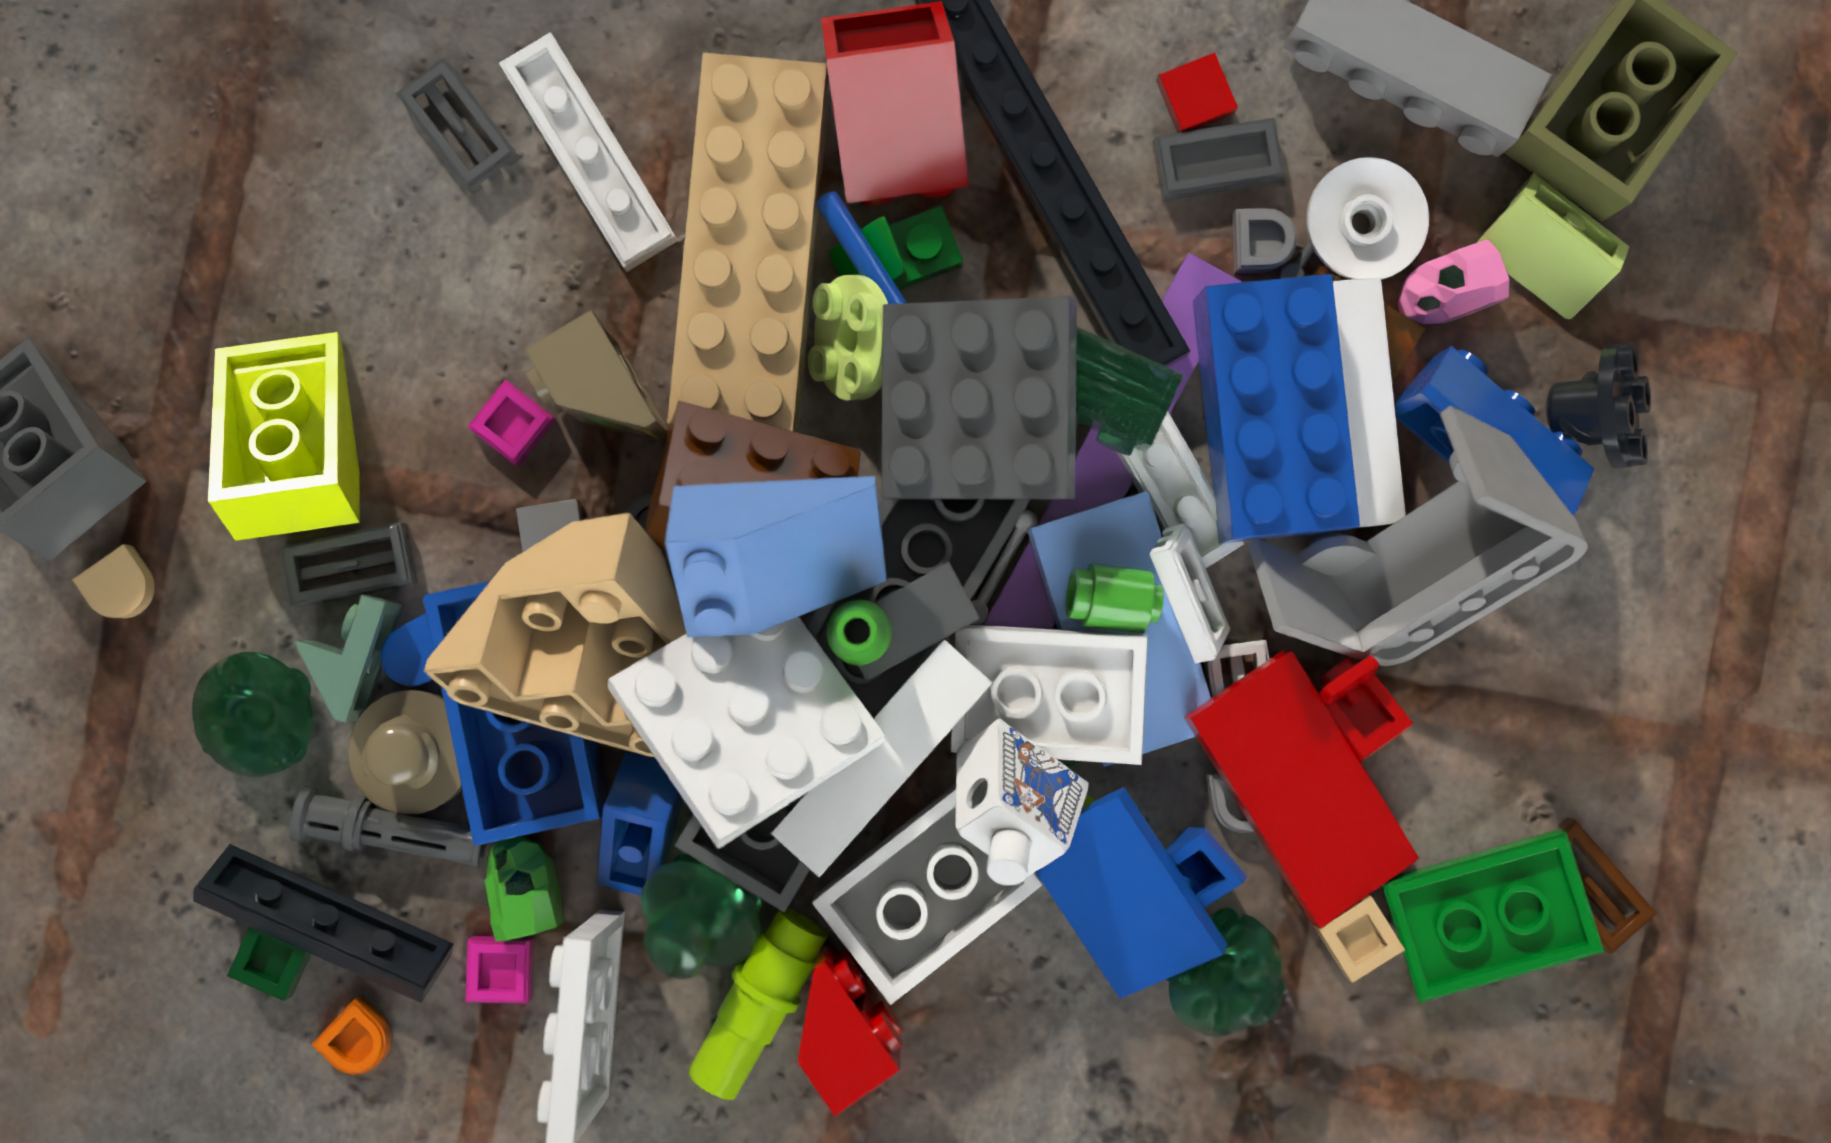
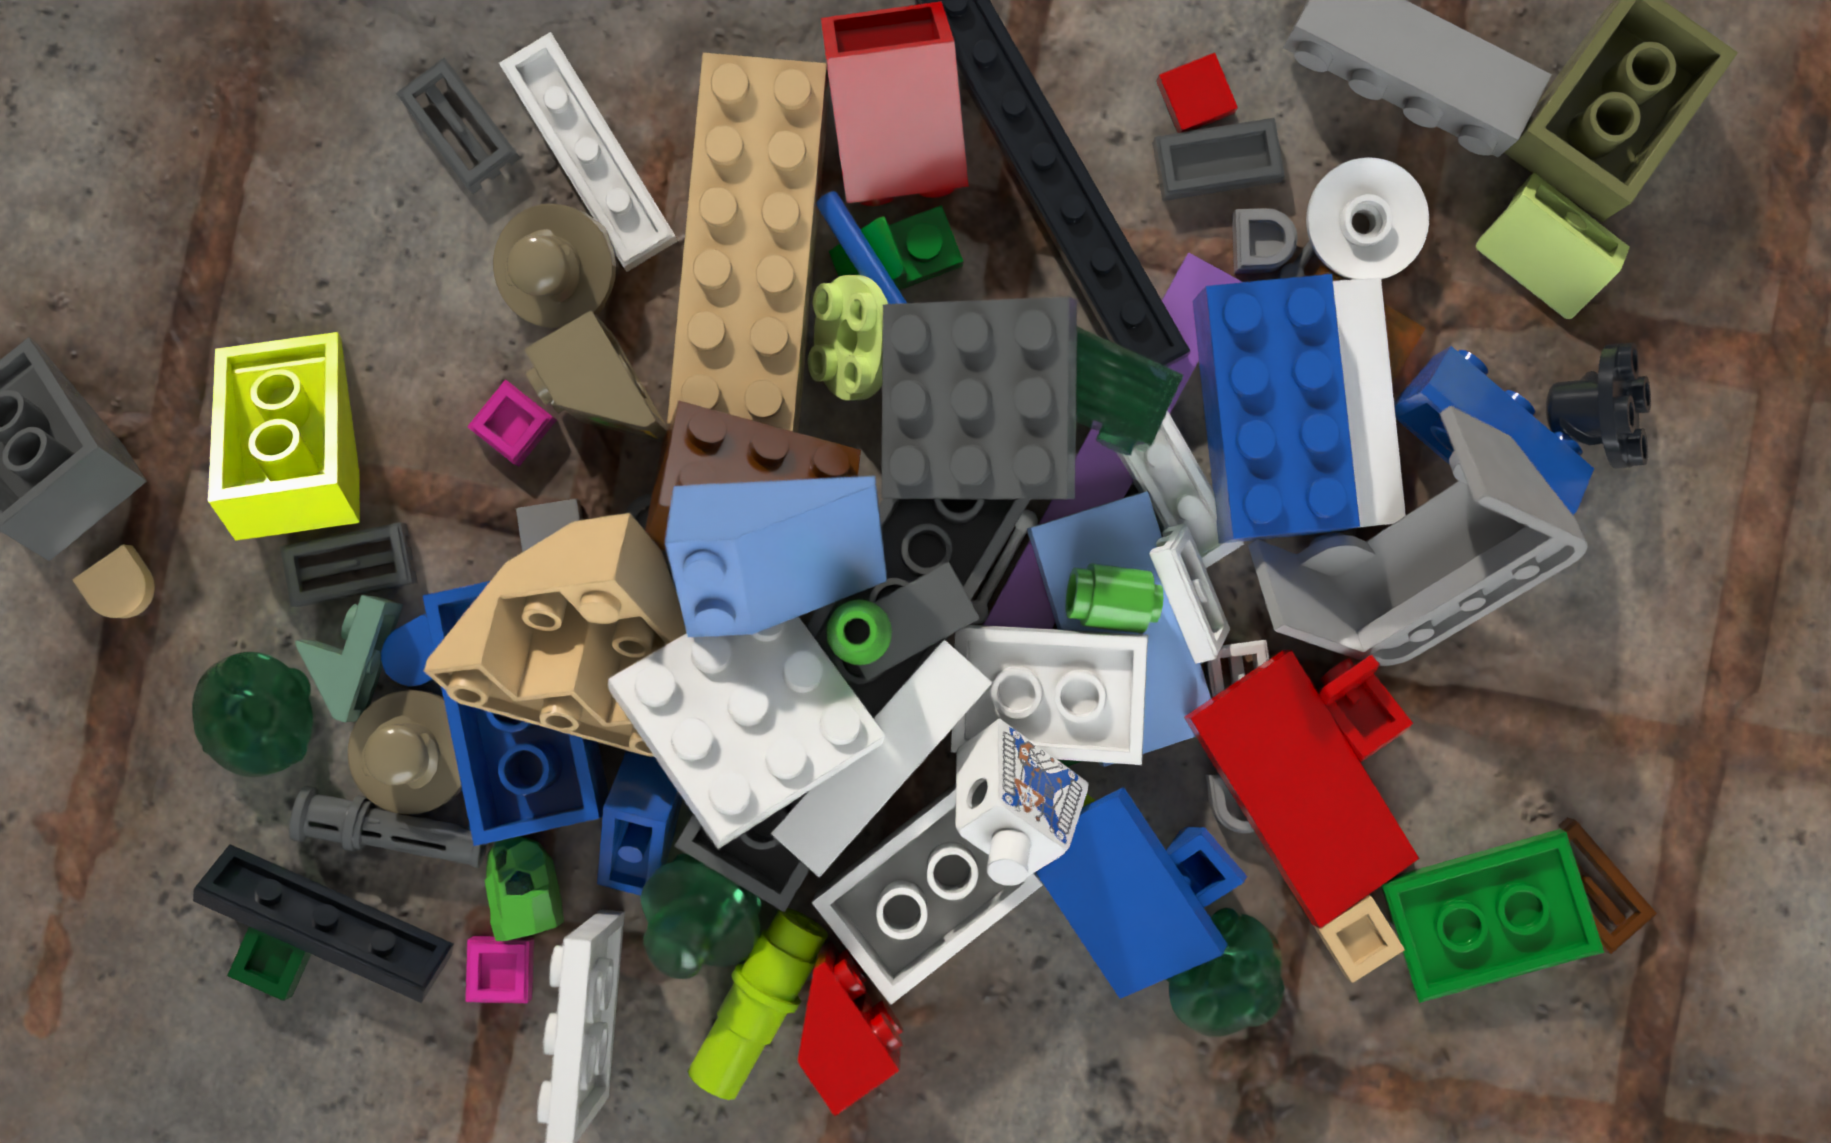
(356, 1038): orange tile -> none
(554, 265): none -> dark tan plate
(1455, 285): bright pink rock -> none

